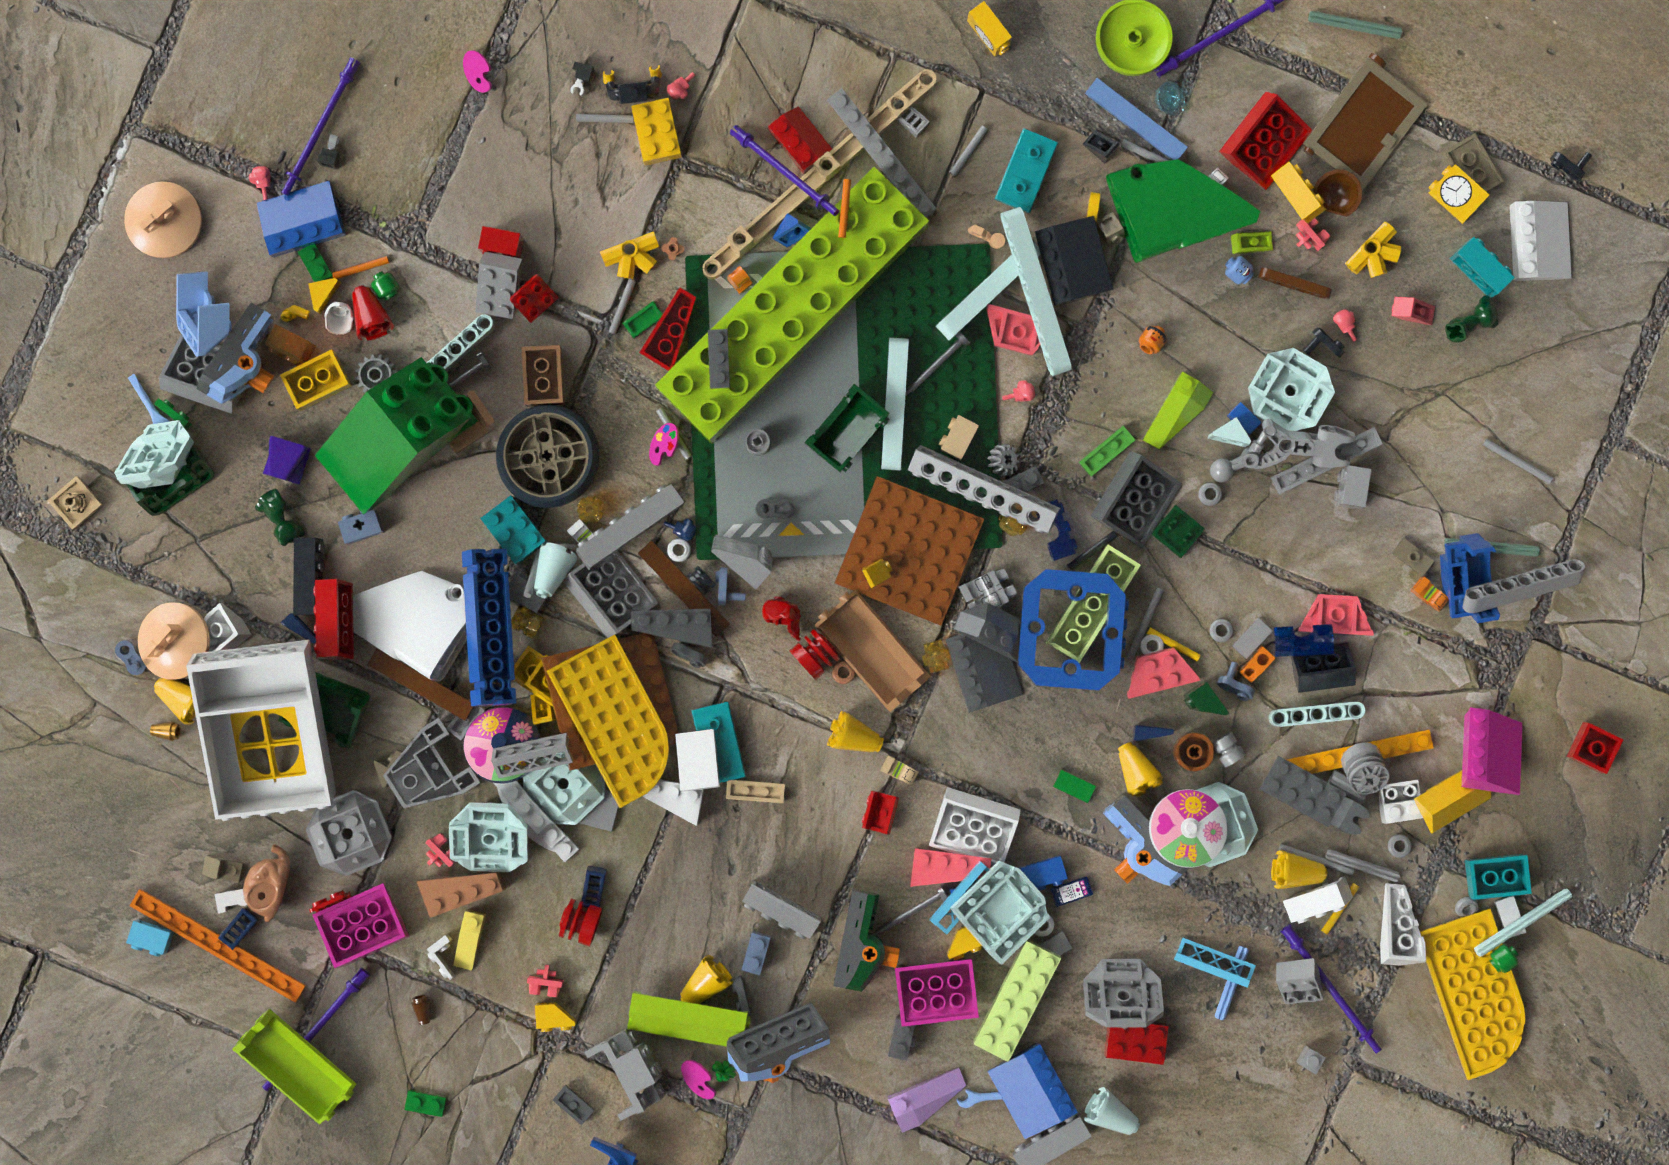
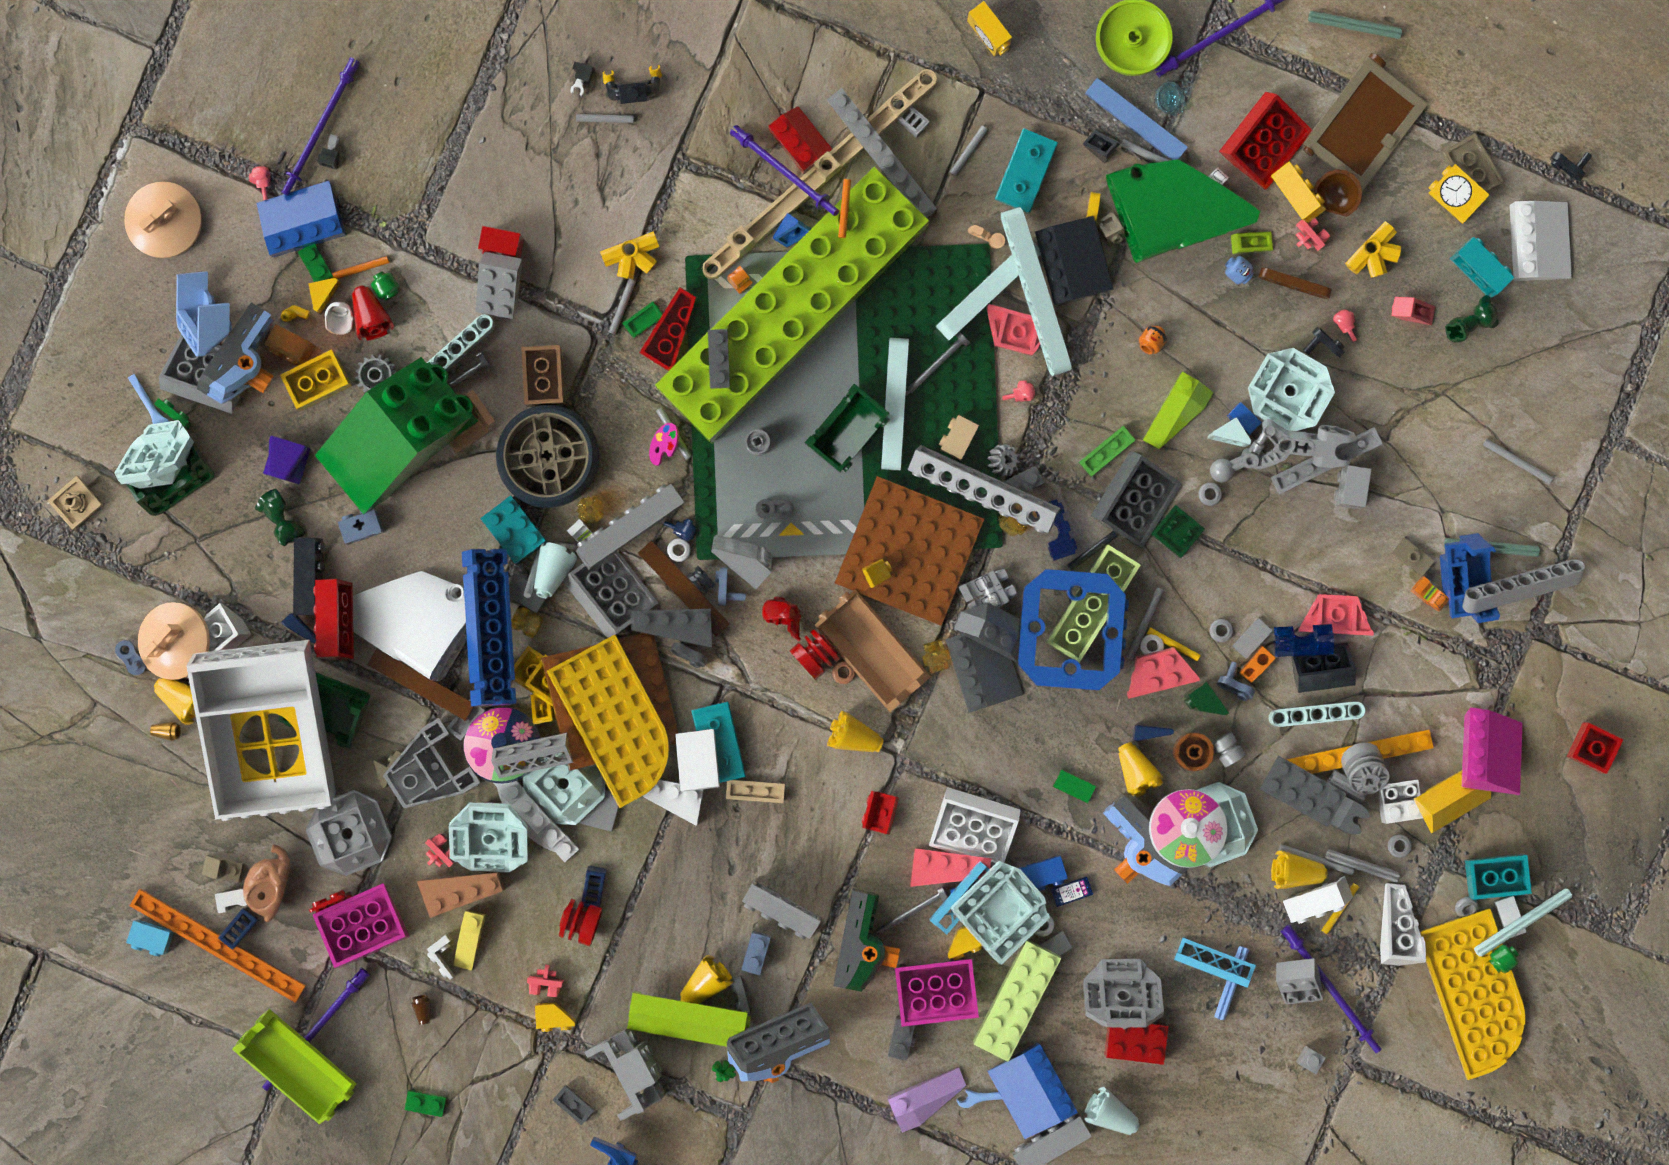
(476, 67): dark pink piece -> none
(533, 298): red bracket -> none
(656, 131): yellow brick -> none
(672, 254): nougat plate -> none
(679, 87): coral piece -> none
(696, 1076): dark pink piece -> none
(899, 770): tan leg -> none

